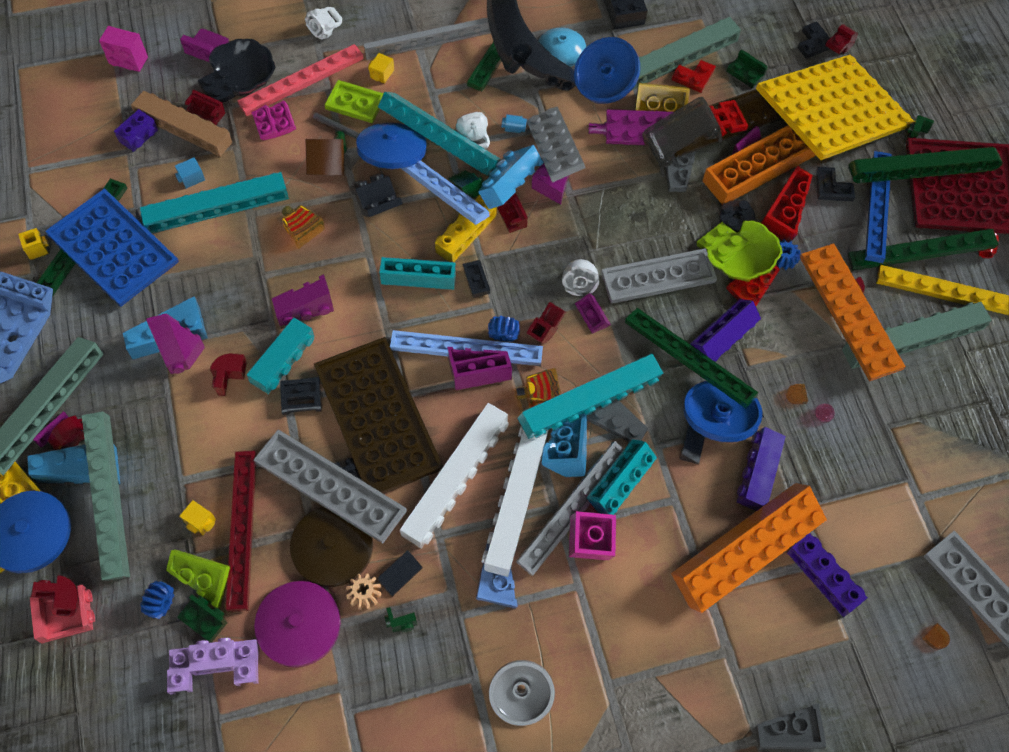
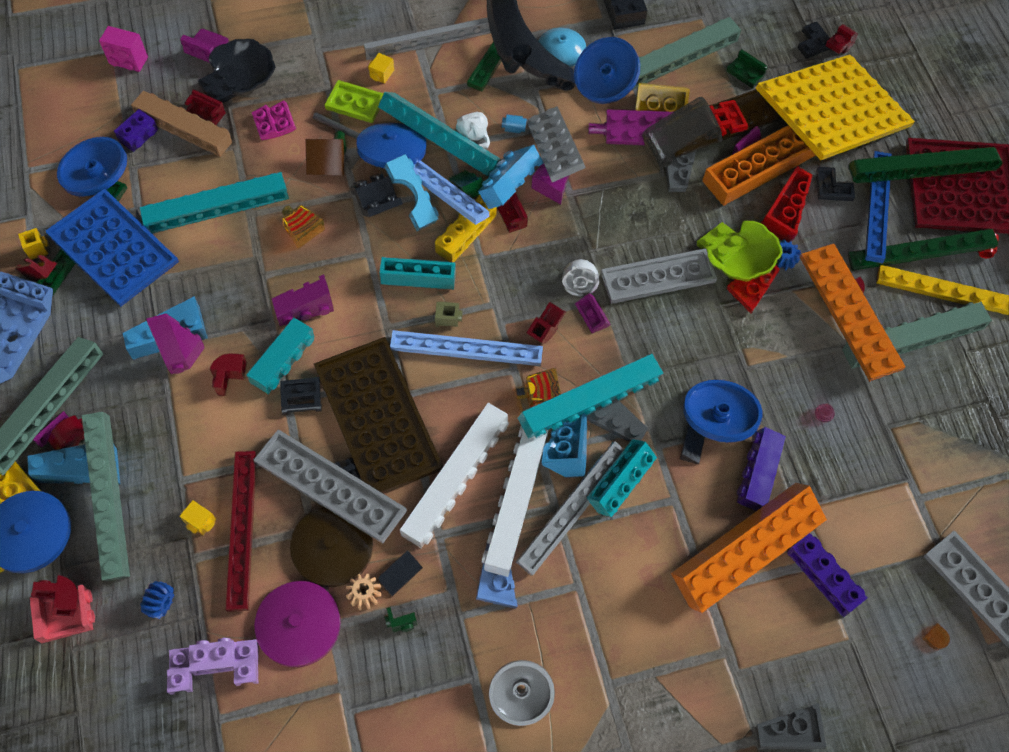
(36, 271): none -> dark red hinge
(92, 166): none -> blue dish
(189, 173): dark azure brick -> none
(201, 574): lime wing -> none
(202, 618): dark green bracket -> none
(300, 79): coral plate -> none
(321, 23): white piece -> none
(402, 172): none -> medium azure arch
(448, 314): none -> olive brick
(476, 278): black plate -> none
(478, 367): magenta wedge -> none
(503, 328): blue gear -> none
(592, 536): dark pink brick -> none
(691, 358): dark green plate -> none
(694, 79): red plate -> none
(727, 329): dark purple brick -> none
(733, 208): black plate -> none
(797, 394): clear orange tile -> none
(920, 124): dark green bracket -> none

